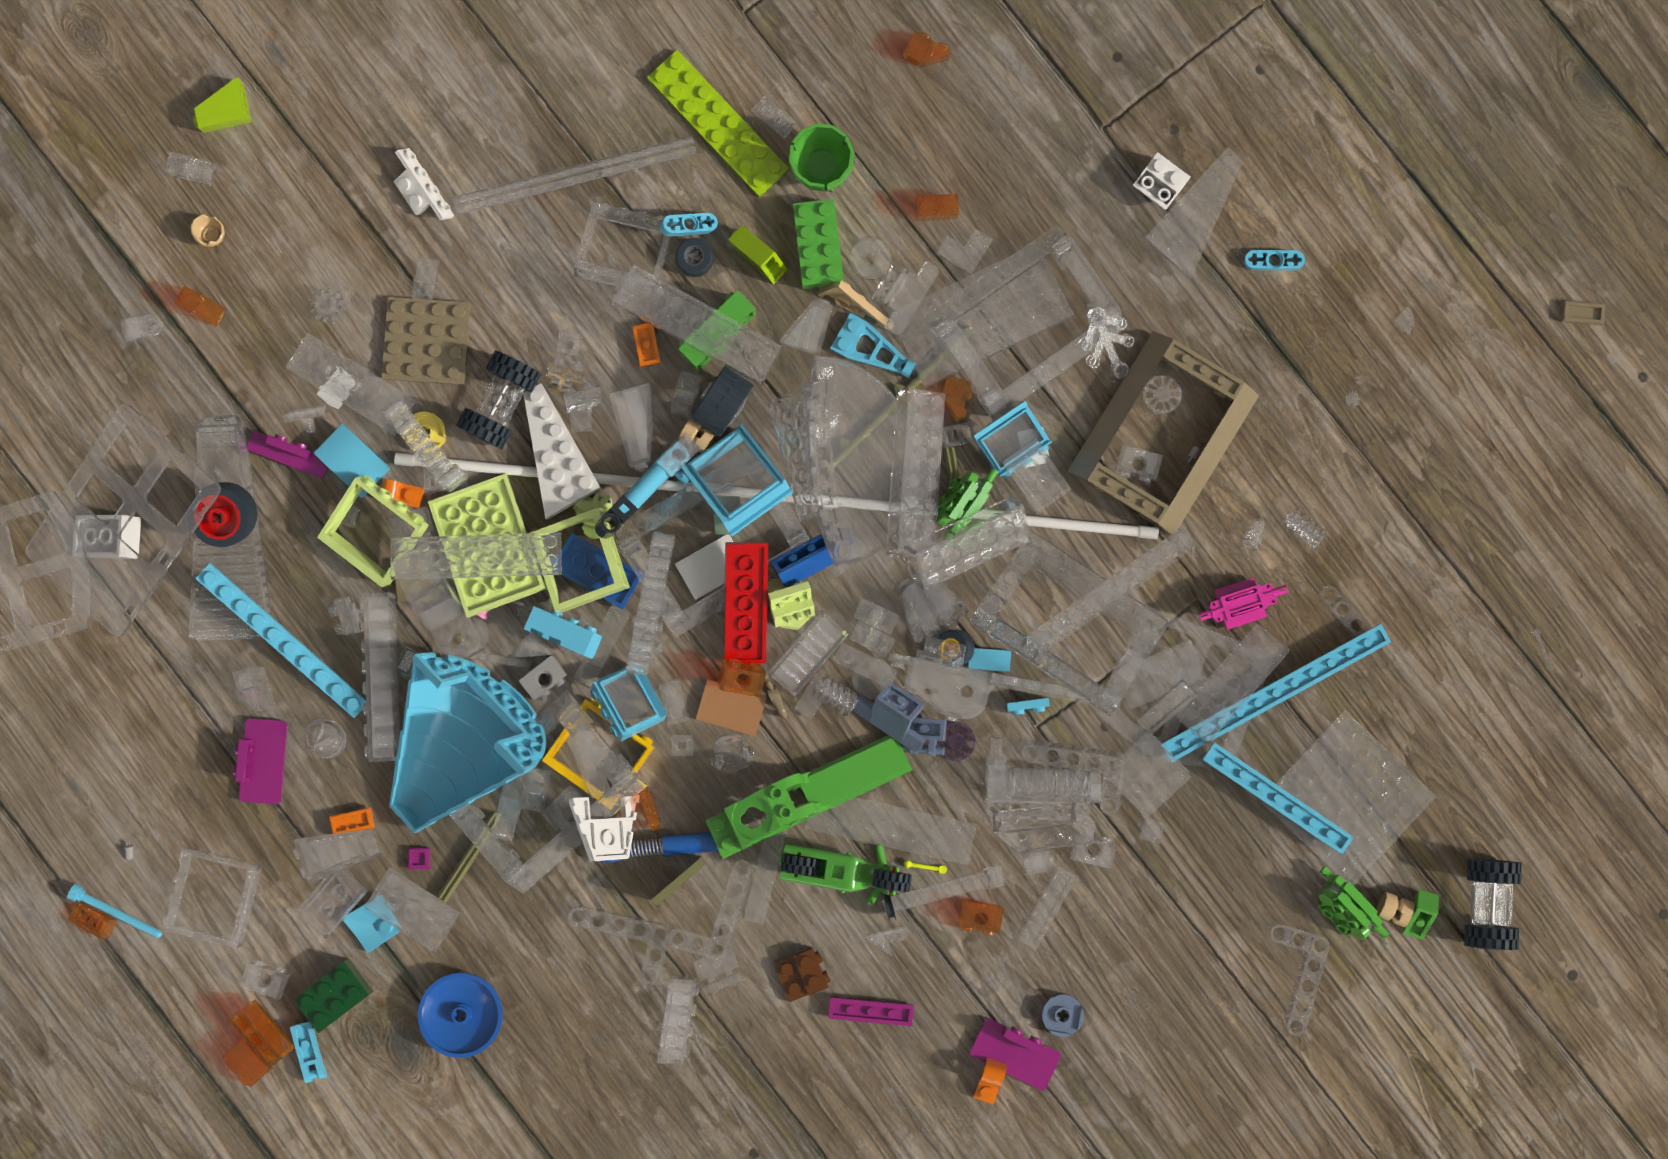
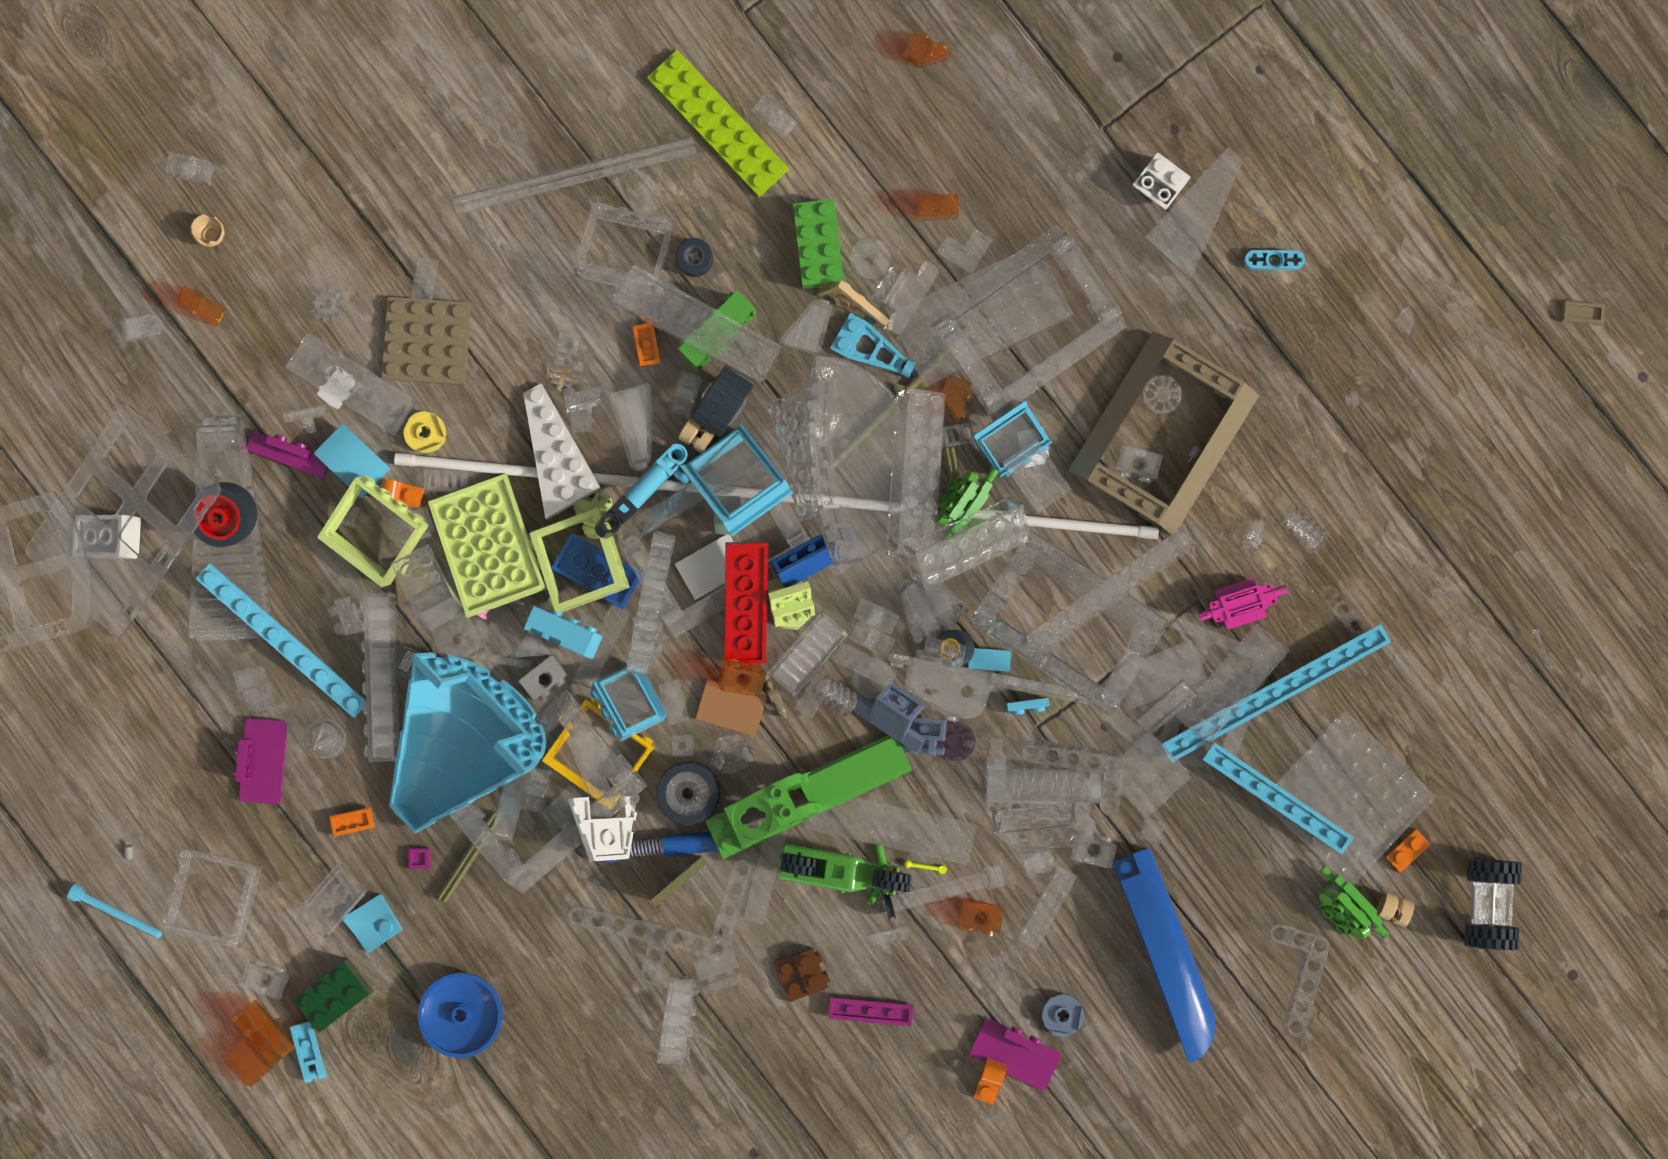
(104, 925): clear orange slope -> none
(223, 109): lime slope -> none
(334, 852): clear slope -> none
(412, 910): clear slope -> none
(418, 187): white bracket -> none
(445, 474): clear beam -> none
(476, 556): clear plate -> none
(499, 399): black plate -> none
(650, 810): clear orange piece -> none
(671, 795): none -> wheel
(678, 454): clear slope -> none
(681, 230): medium azure beam -> none
(758, 254): lime slope -> none
(821, 157): bright green plate -> none
(1105, 340): clear plant -> none
(1167, 952): none -> blue slope
(1407, 850): none -> orange plate
(1424, 914): bright green slope -> none

